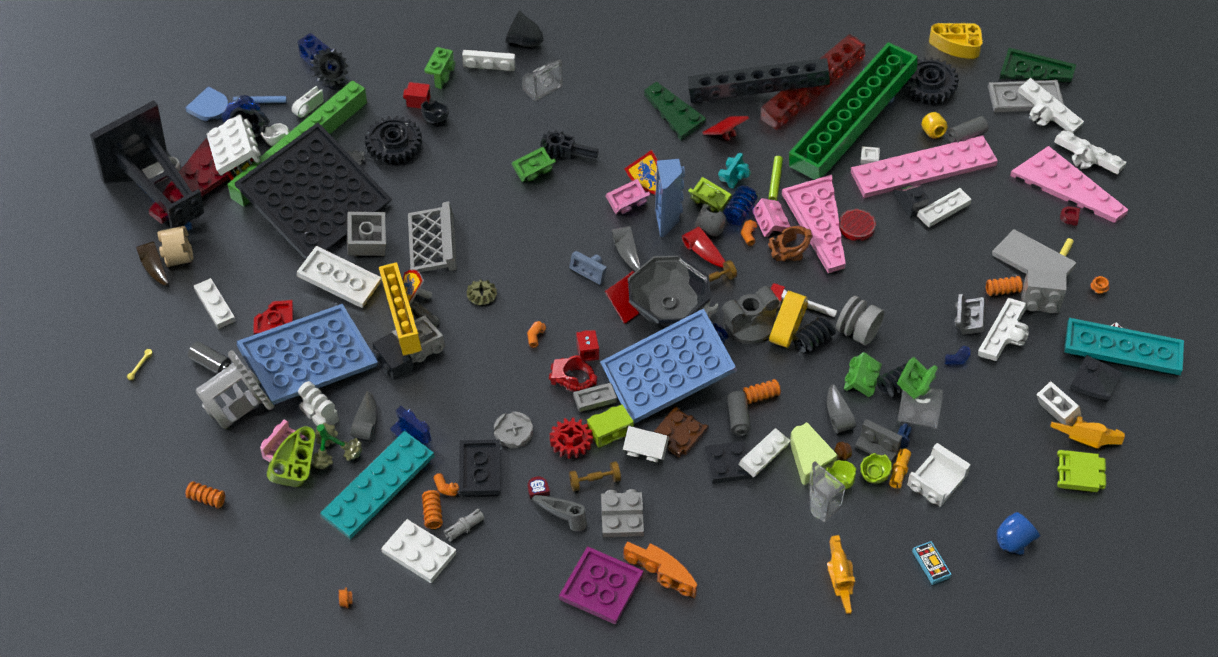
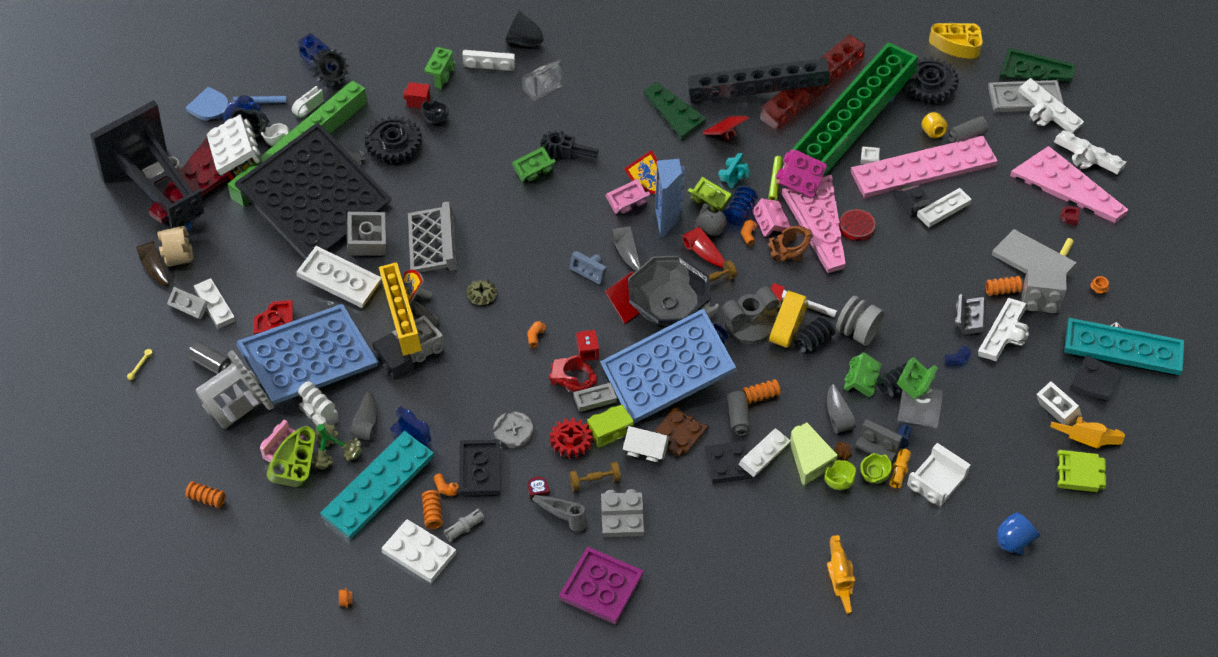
(187, 302): none -> light grey plate
(669, 570): orange slope -> none
(801, 173): none -> dark pink bracket
(824, 493): clear slope -> none
(931, 563): tile -> none

